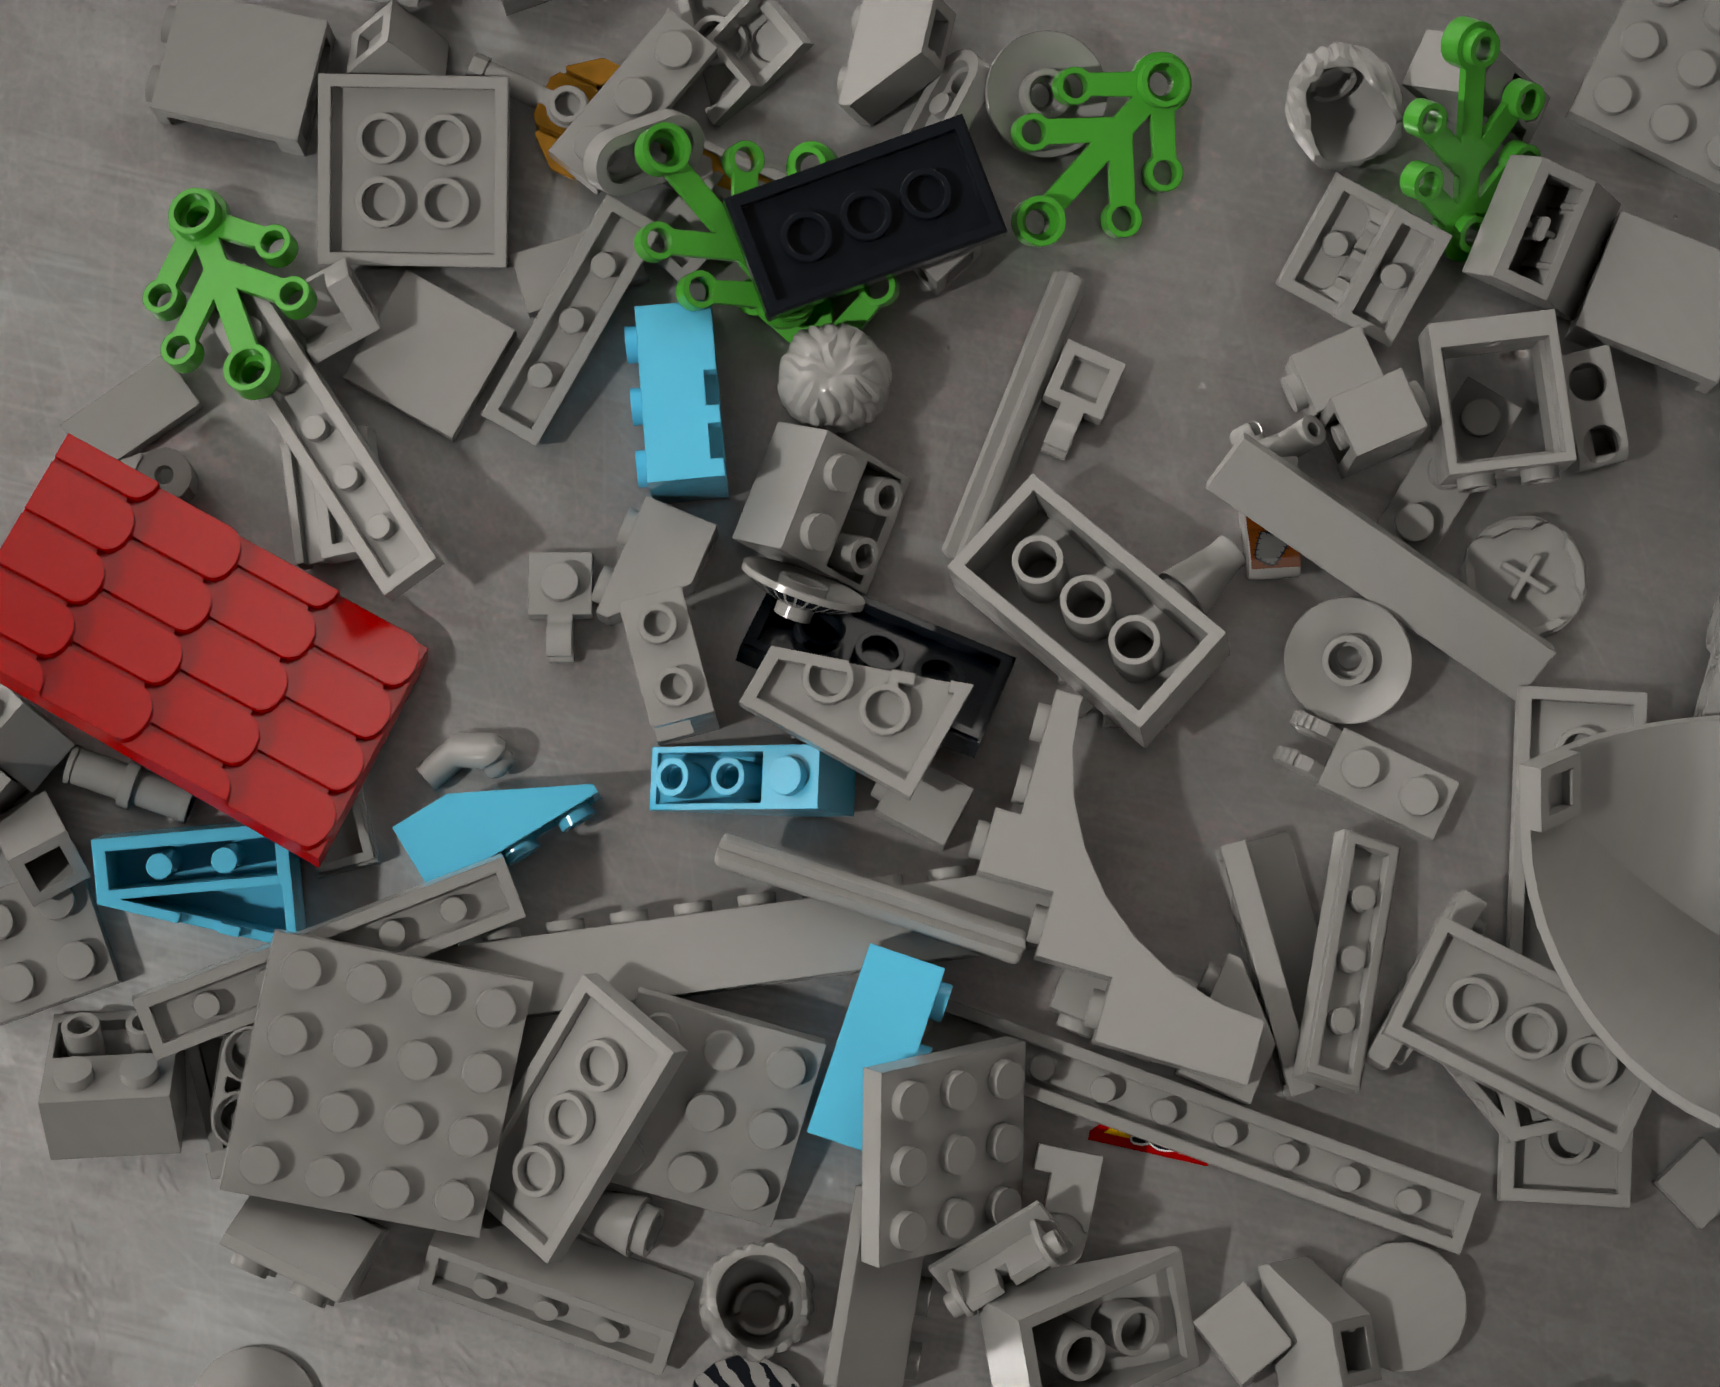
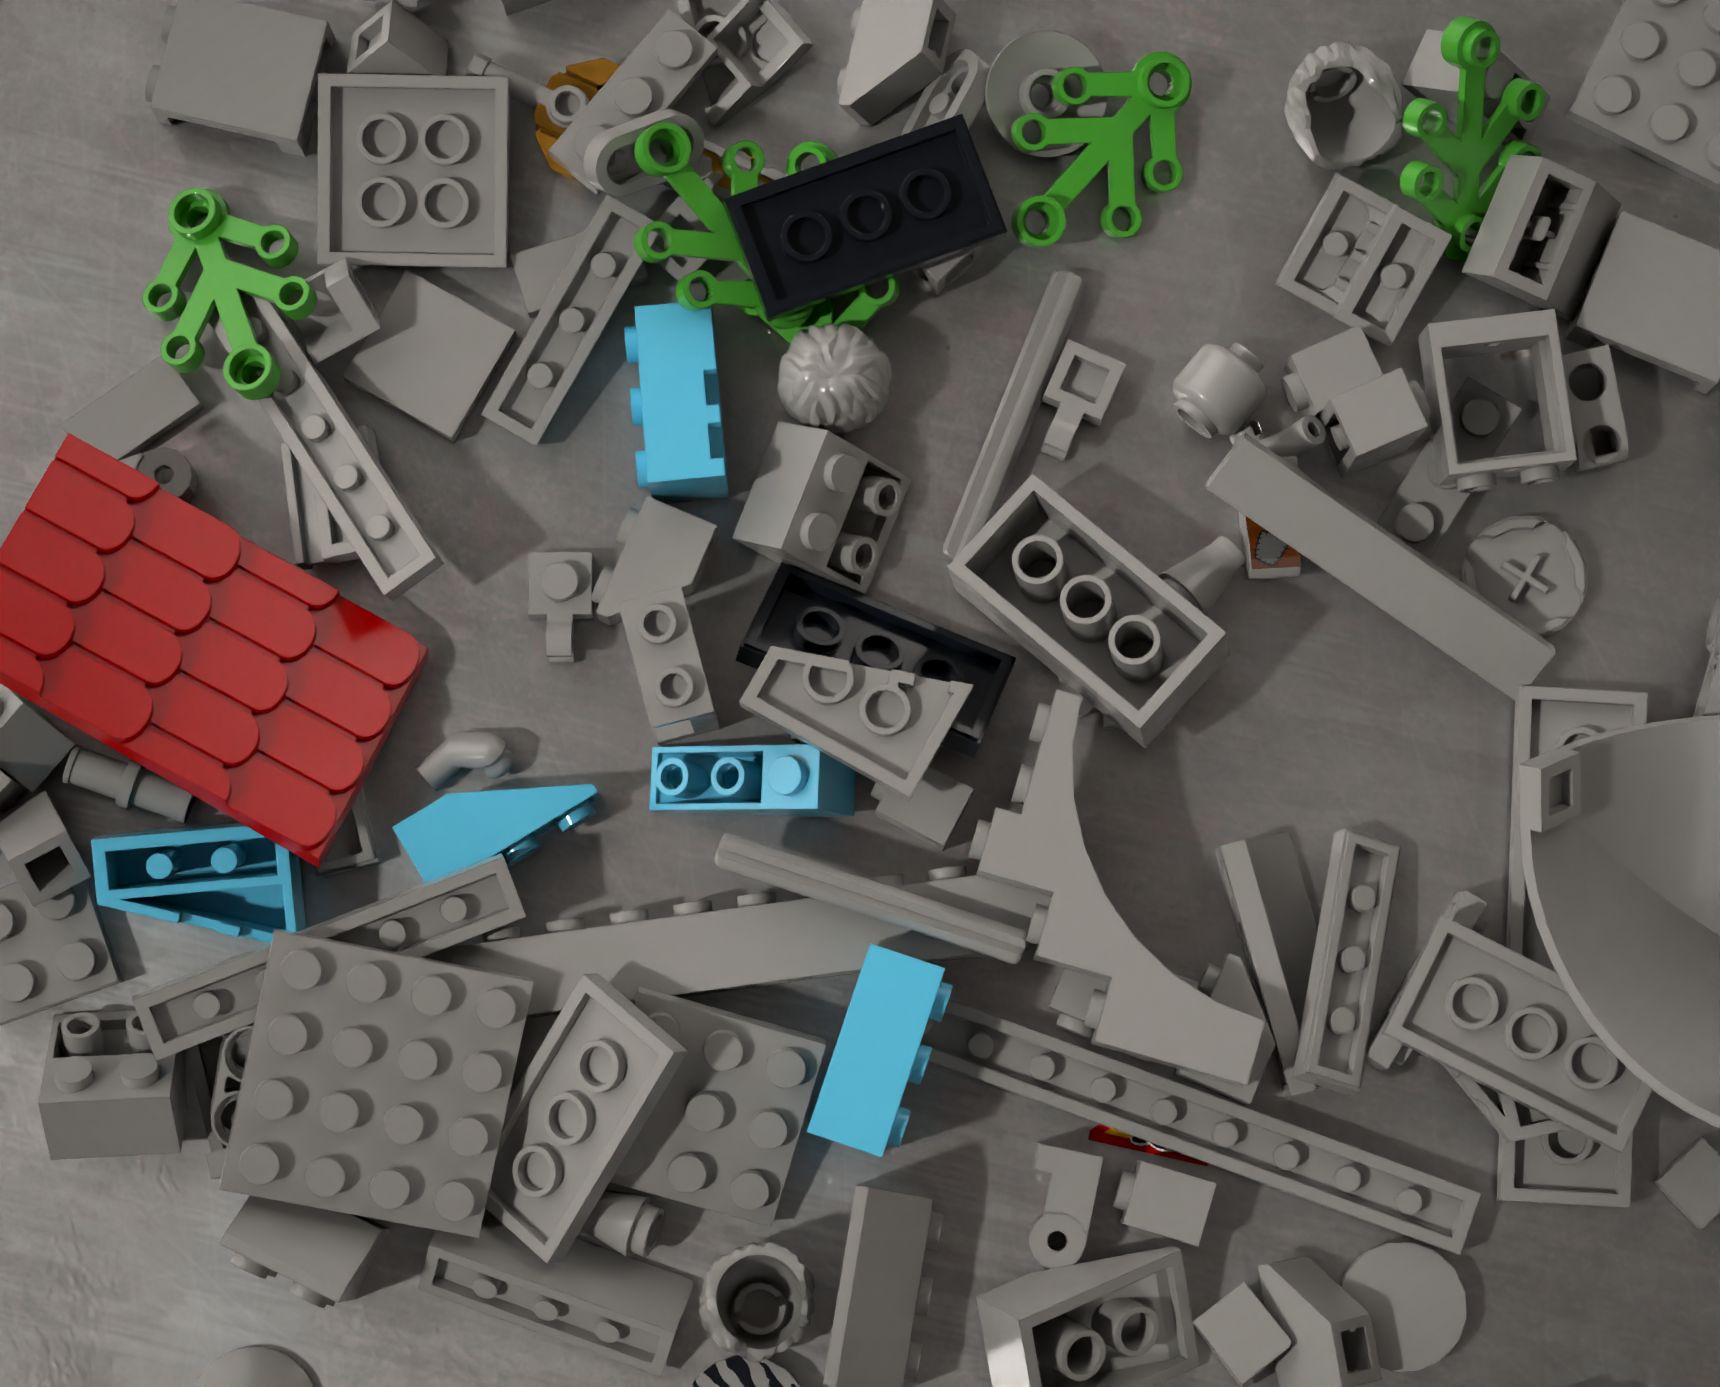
(801, 590): light grey dish -> none
(941, 1148): light grey plate -> none
(1004, 1253): light grey hinge -> none
(1164, 1202): none -> light grey brick
(1219, 389): none -> light grey head
(1341, 692): light grey dish -> none
(1372, 777): light grey hinge -> none

